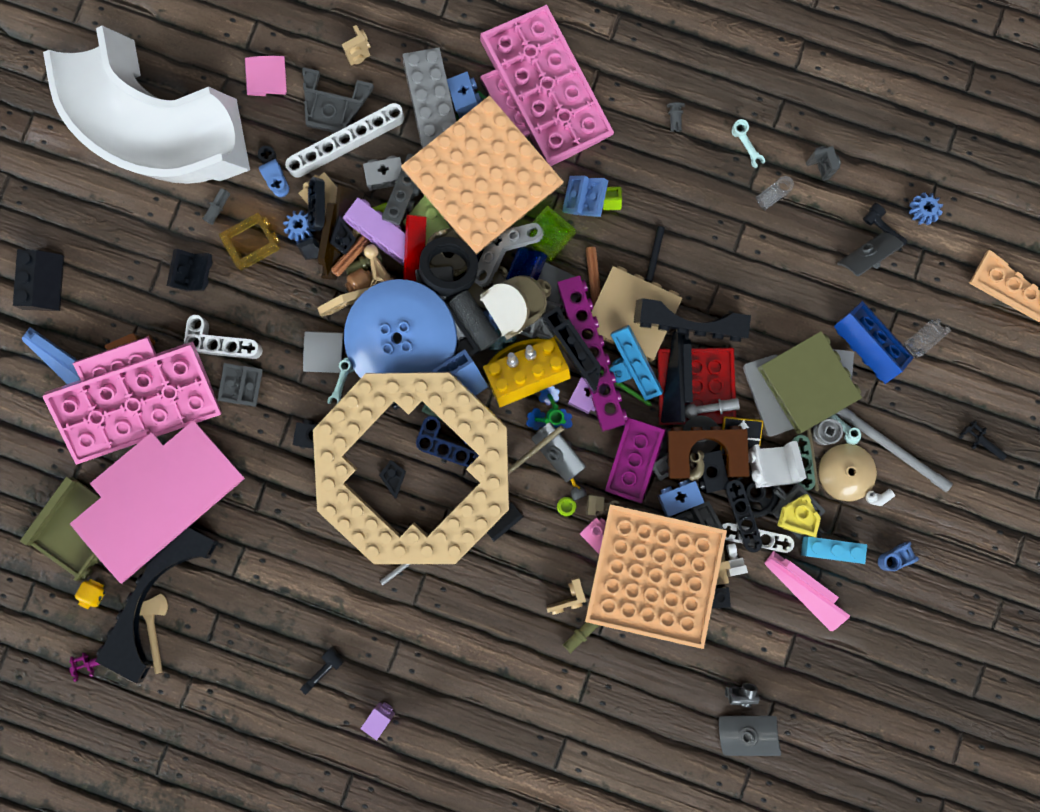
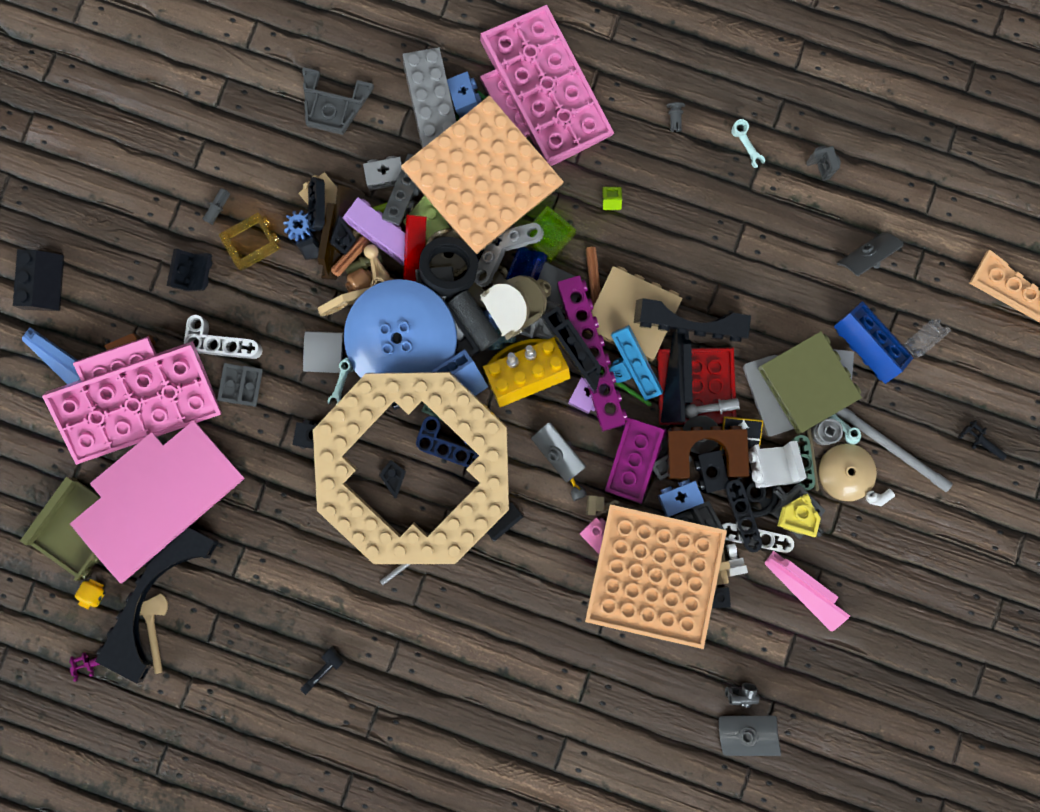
(128, 126): white piece -> none
(262, 151): black bush -> none
(265, 75): bright pink slope -> none
(274, 176): medium blue piece -> none
(348, 132): white beam -> none
(357, 48): tan bracket -> none
(378, 720): lavender brick -> none
(535, 449): dark tan axle -> none
(554, 415): blue plant -> none
(566, 506): lime plate -> none
(575, 589): tan bracket -> none
(579, 636): olive pin -> none
(585, 196): medium blue slope -> none
(655, 253): black bar -> none
(698, 471): dark tan arm -> none
(774, 193): clear piece -> none
(834, 549): medium azure arch -> none
(874, 217): black brick -> none
(901, 556): medium blue piece -> none
(919, 205): medium blue gear -> none

